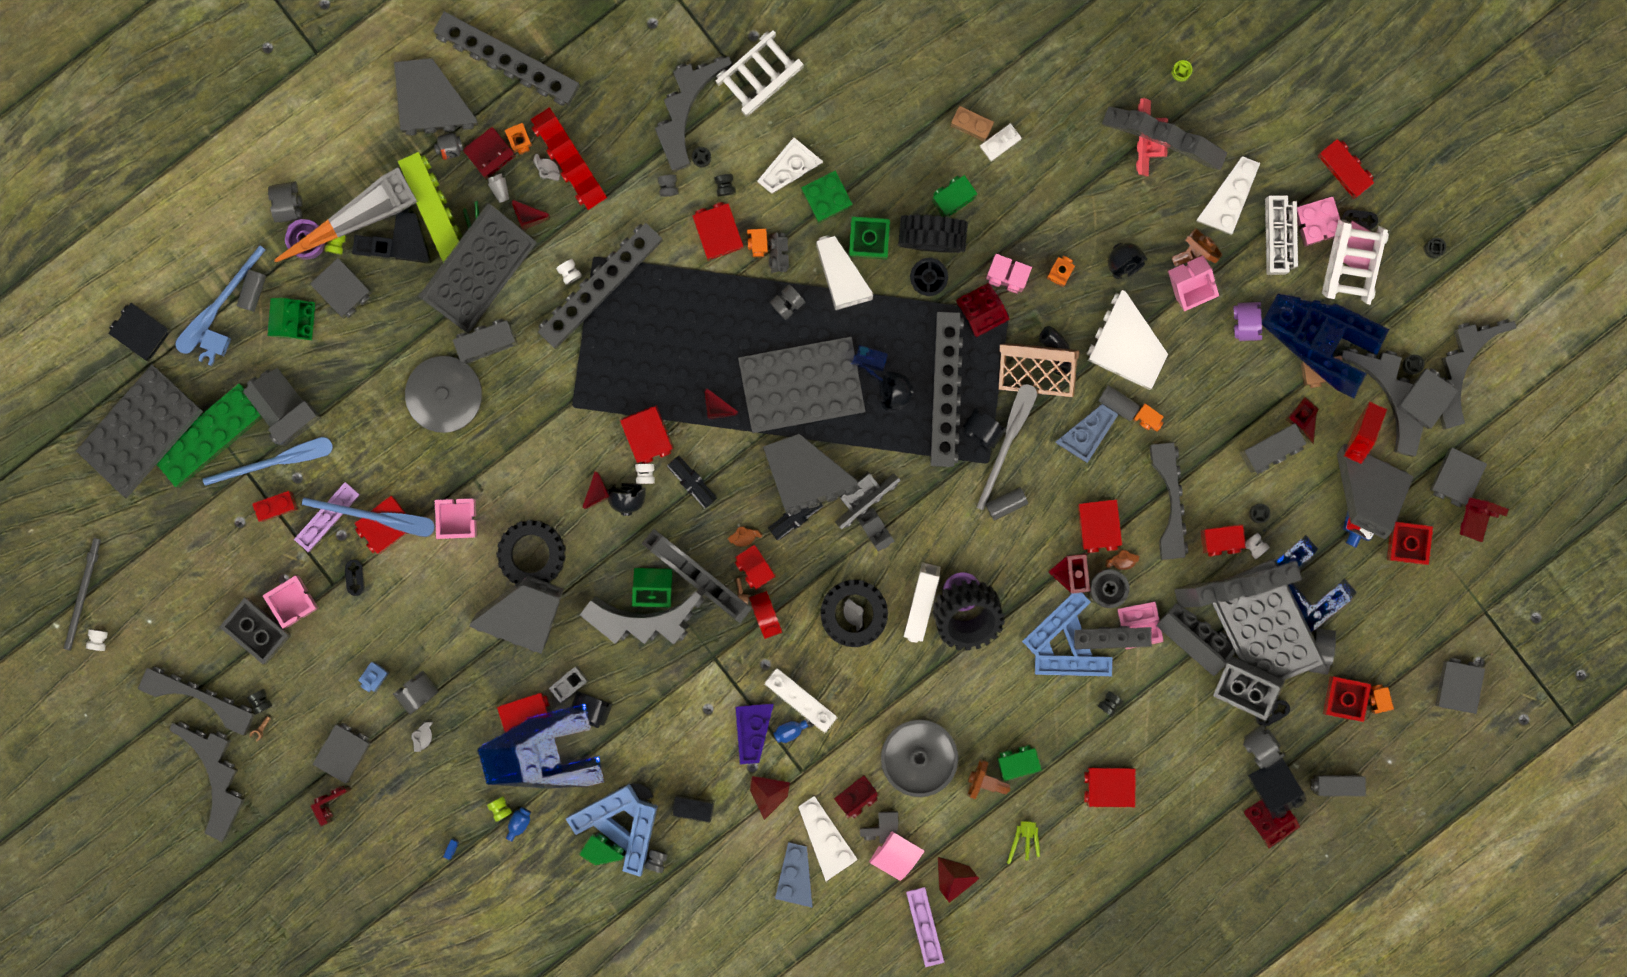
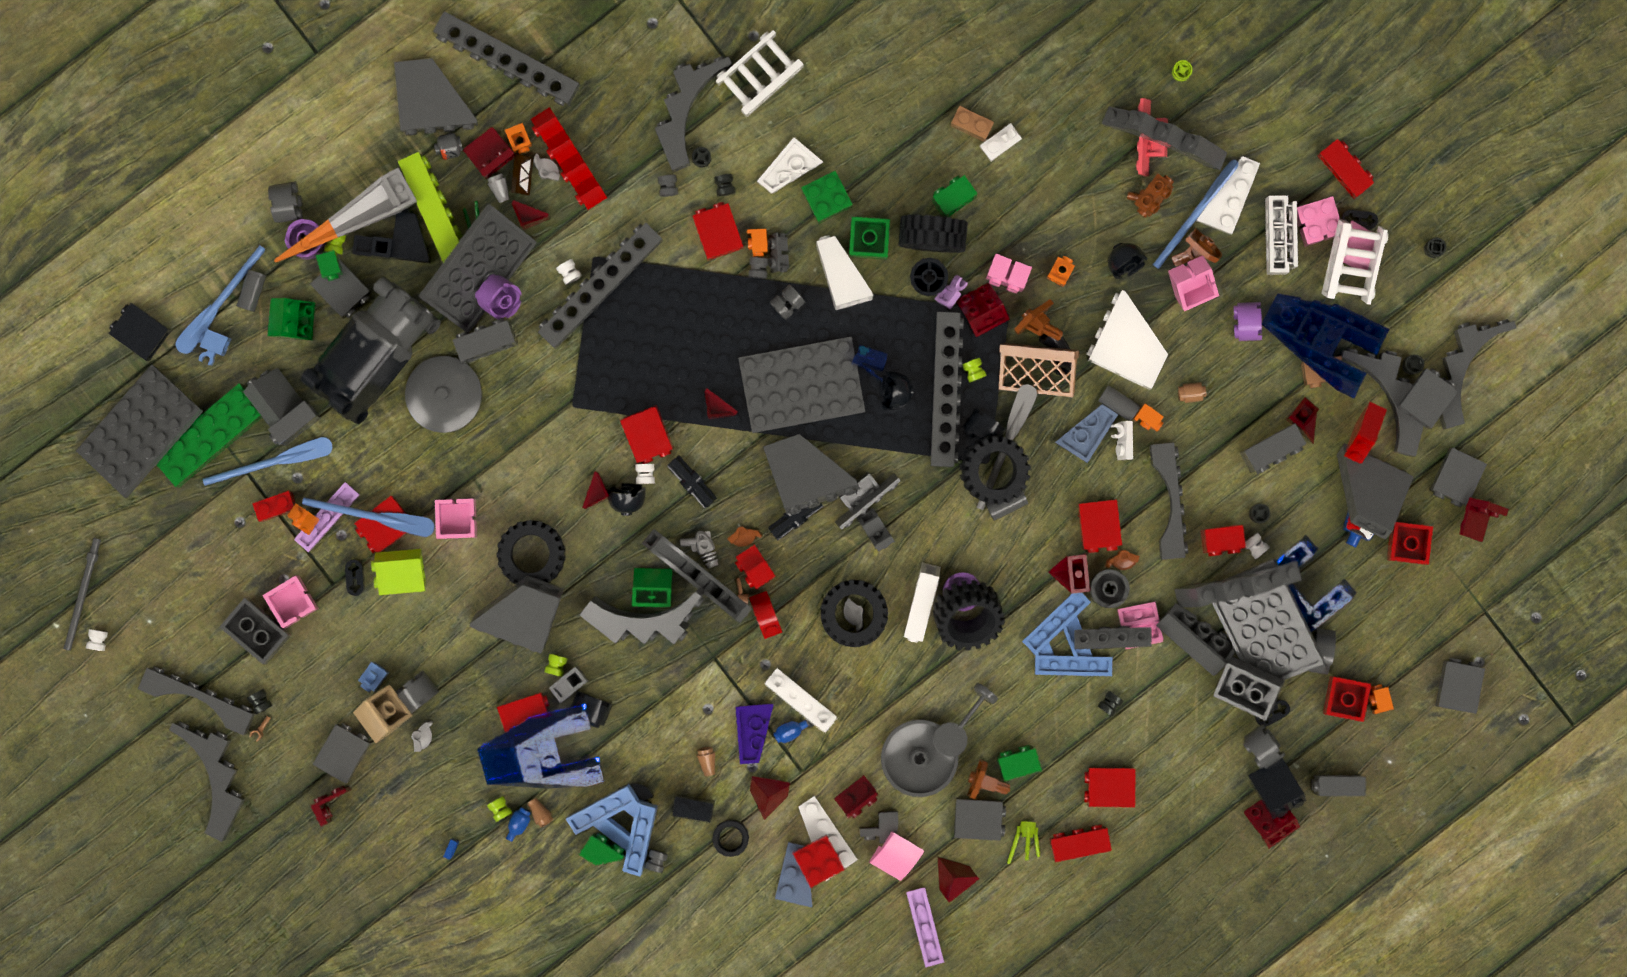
(303, 519): none -> orange brick
(329, 265): none -> green brick
(370, 351): none -> piece
(382, 713): none -> tan slope
(399, 572): none -> lime brick
(498, 297): none -> medium lavender brick
(522, 175): none -> dark brown tile
(540, 813): none -> medium nougat cone
(555, 665): none -> lime wheel
(703, 545): none -> light grey piece
(706, 758): none -> medium nougat cone
(727, 852): none -> black tyre
(758, 267): none -> dark grey wheel
(818, 861): none -> red brick
(951, 292): none -> lavender plate
(951, 738): none -> dark grey piece
(971, 464): none -> black tyre
(974, 370): none -> lime wheel
(979, 819): none -> dark grey brick
(1038, 322): none -> dark orange piece
(1080, 843): none -> red brick
(1125, 440): none -> white plate
(1149, 199): none -> dark orange brick
(1191, 392): none -> medium nougat brick
(1220, 181): none -> medium blue piece

